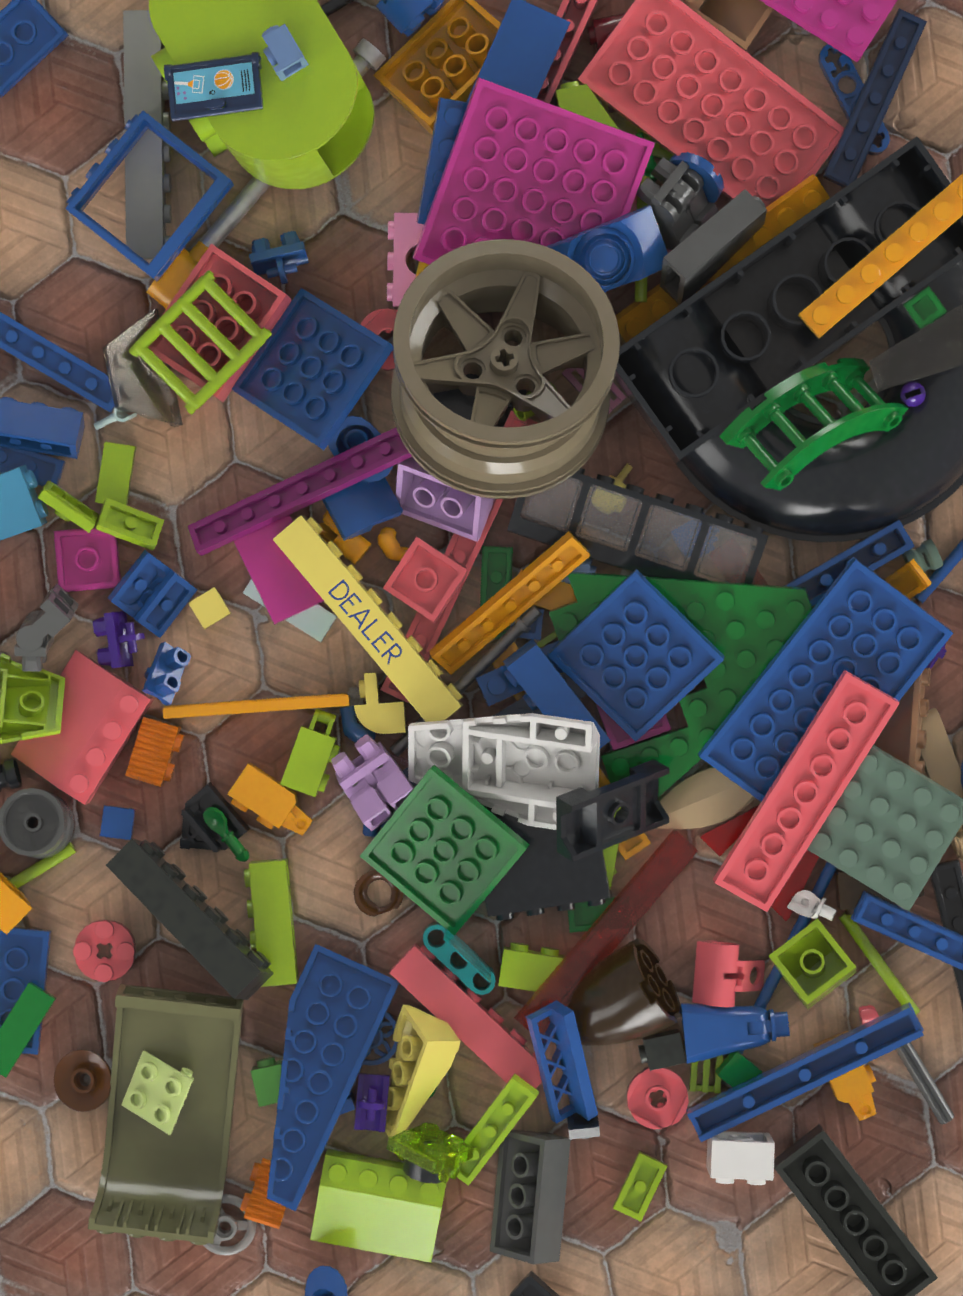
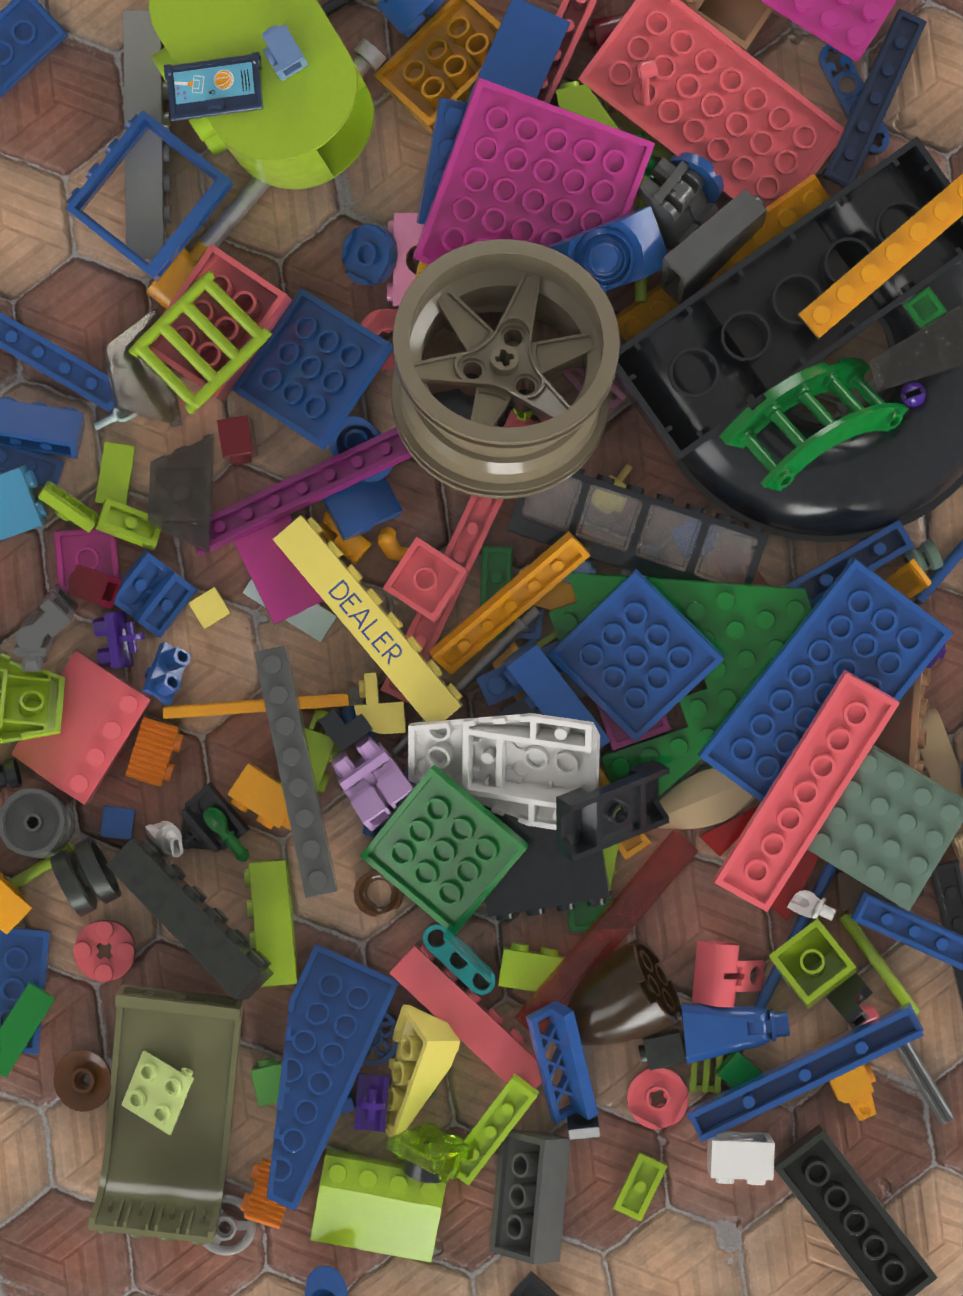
(85, 876): none -> pearl dark grey wheel
(93, 586): none -> dark red brick
(166, 837): none -> white piece
(183, 493): none -> clear smoke wing
(237, 439): none -> dark red brick
(278, 260): blue hips -> none
(296, 771): none -> dark grey brick
(344, 734): none -> black piece
(369, 254): none -> blue tile
(439, 504): lavender slope -> none
(645, 71): none -> coral hand
(848, 998): none -> black piece

